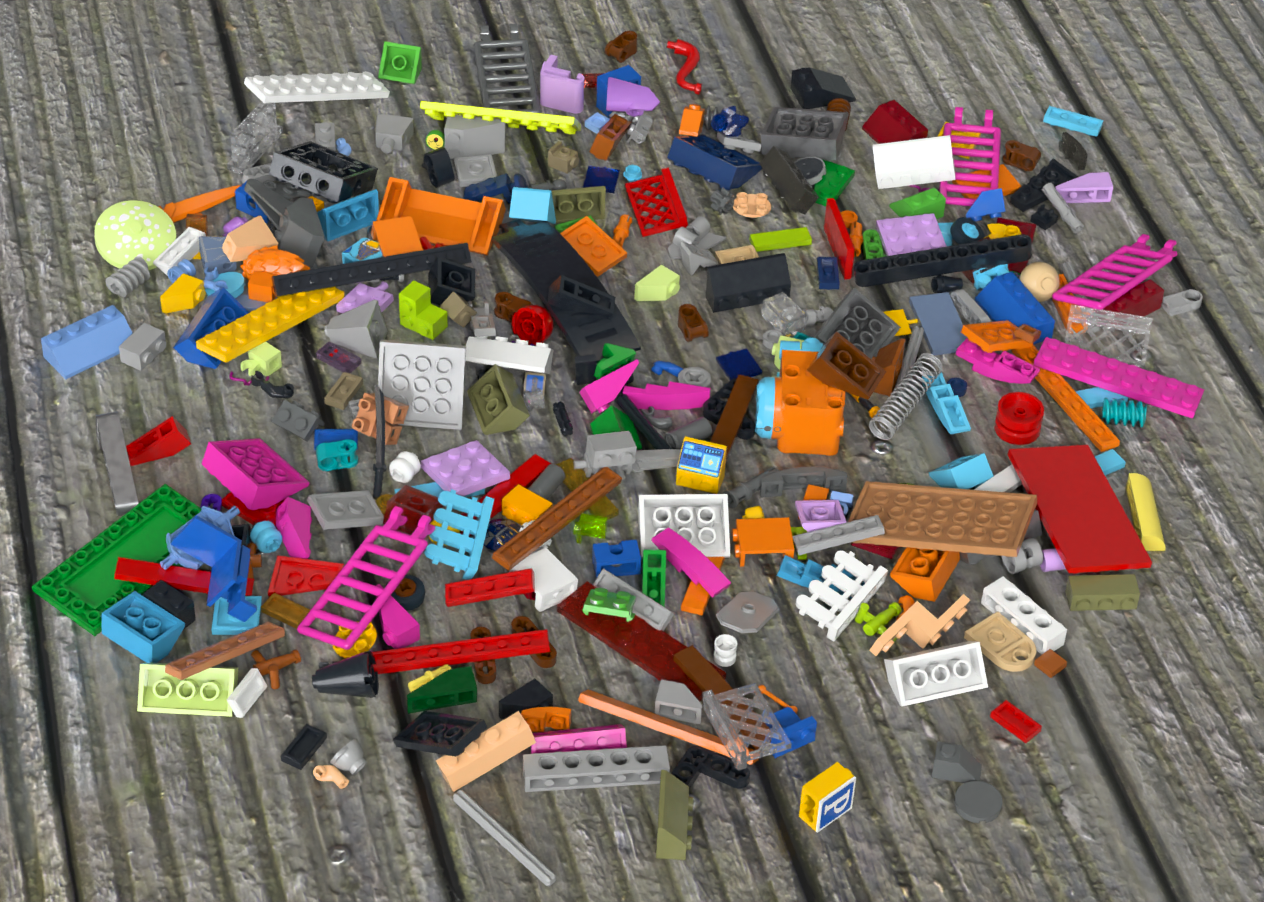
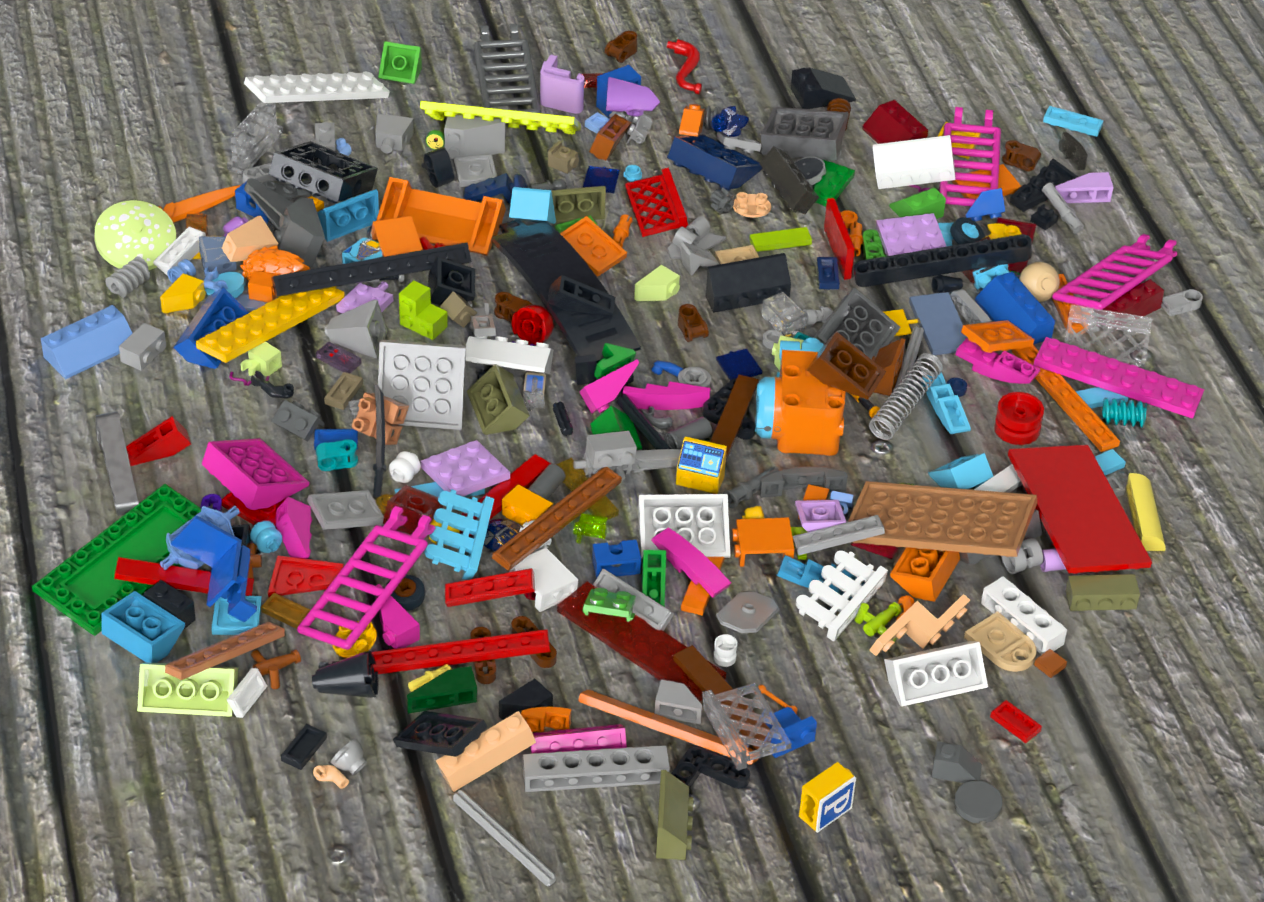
(1027, 333): dark orange tile -> none

